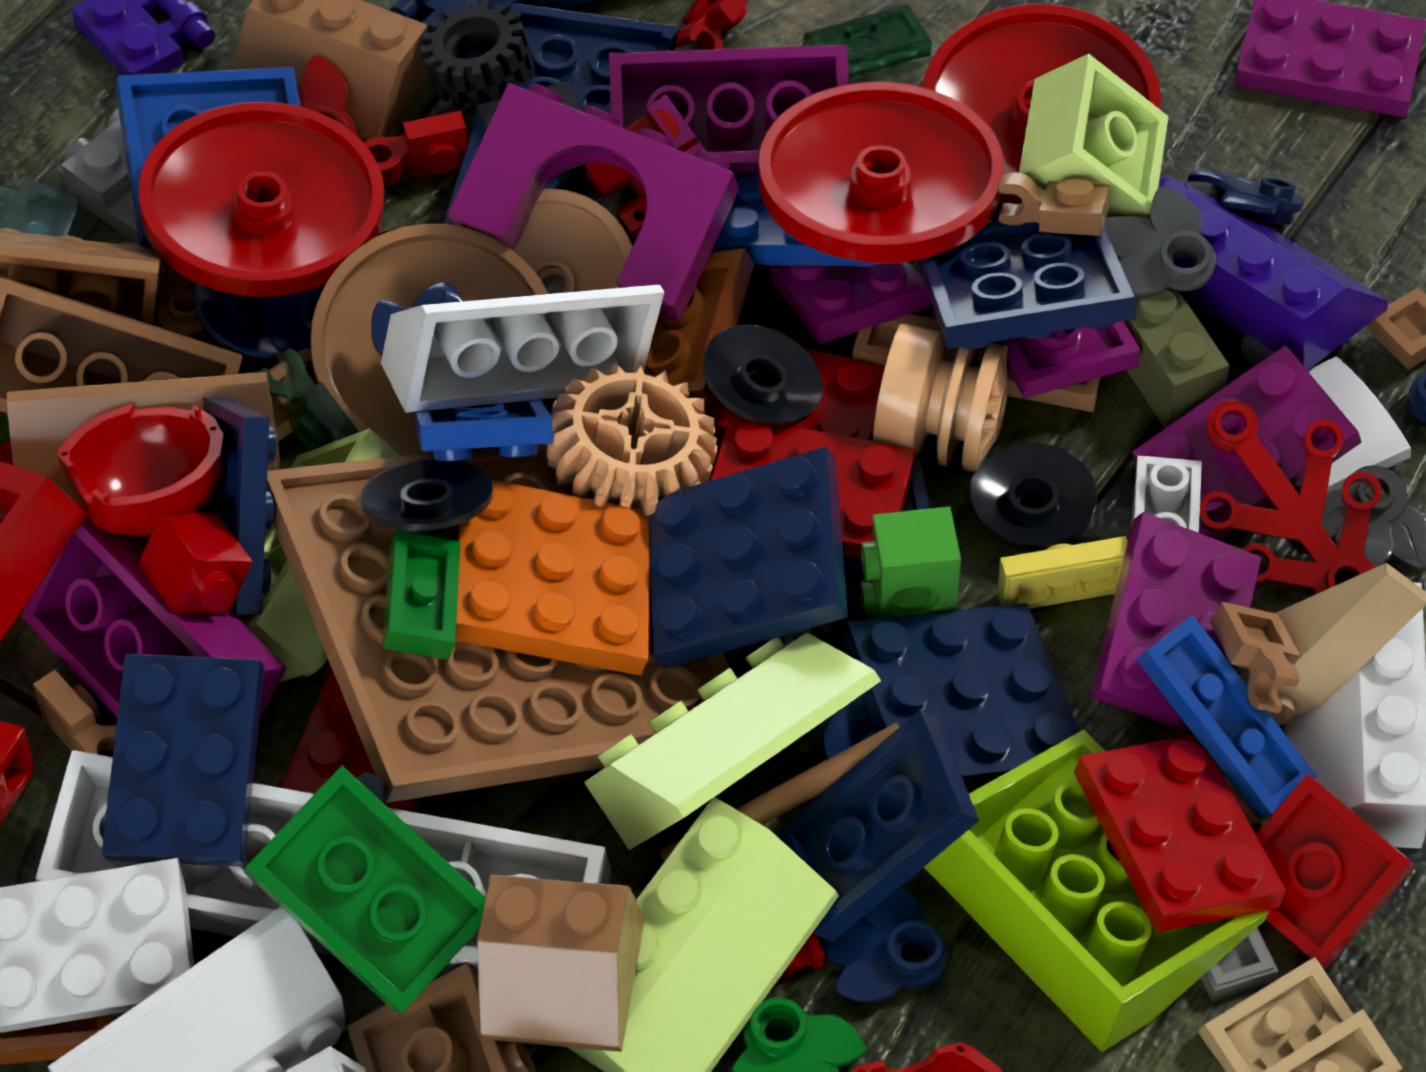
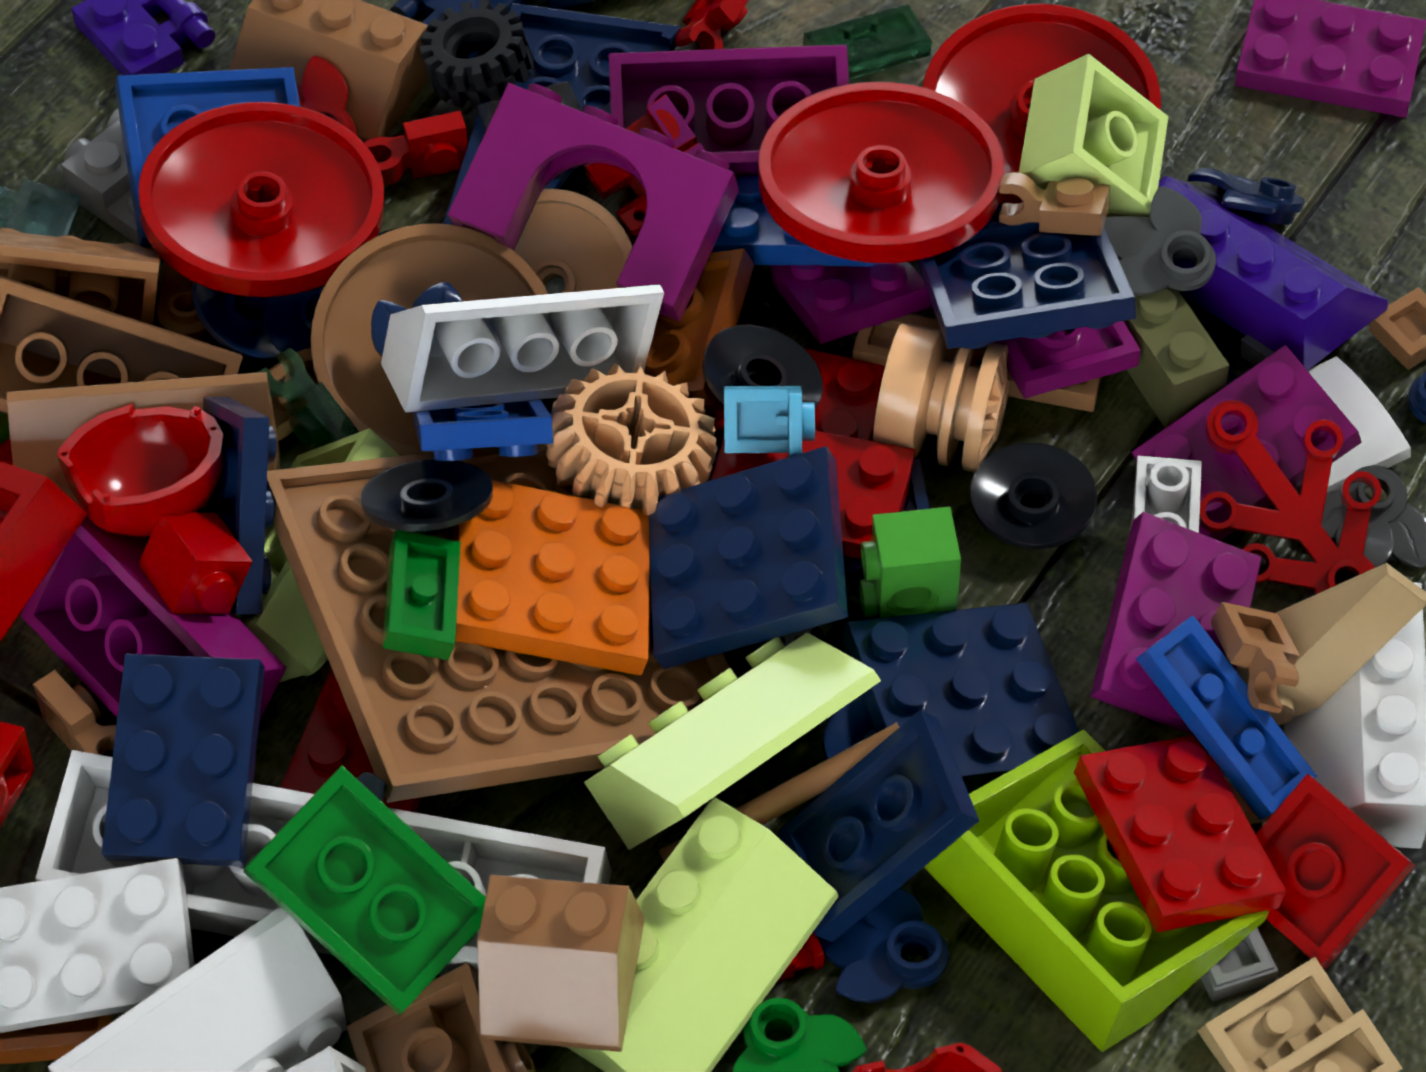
(767, 419): none -> medium azure bracket
(1061, 573): light yellow plate -> none

